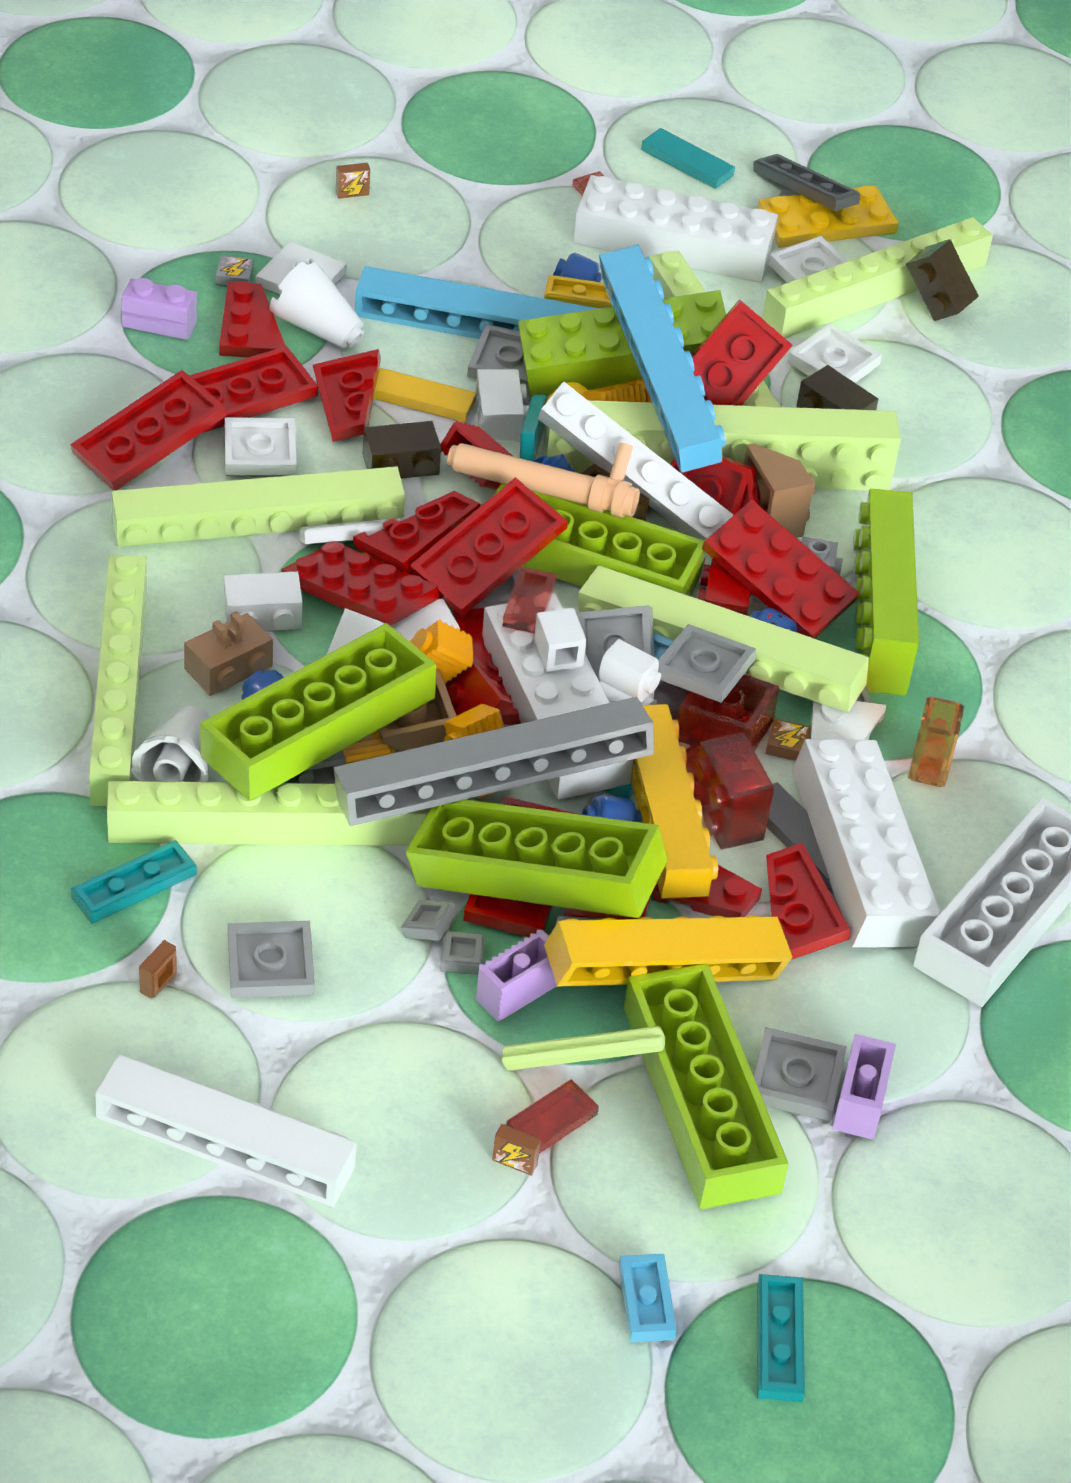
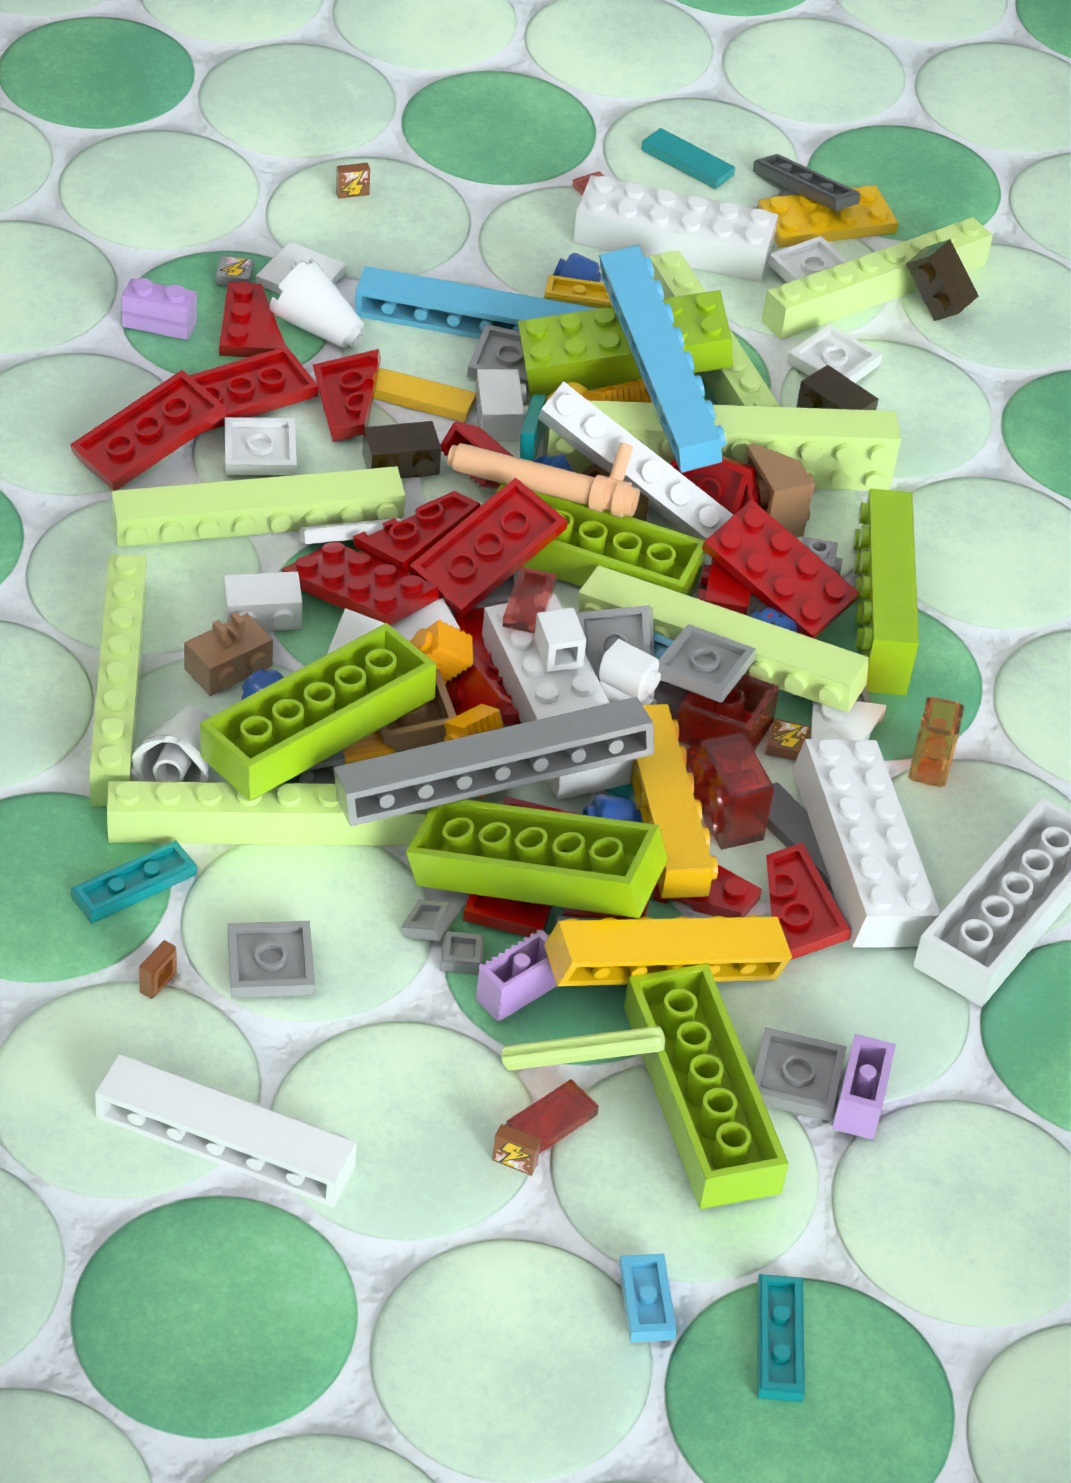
(738, 356): red plate -> none

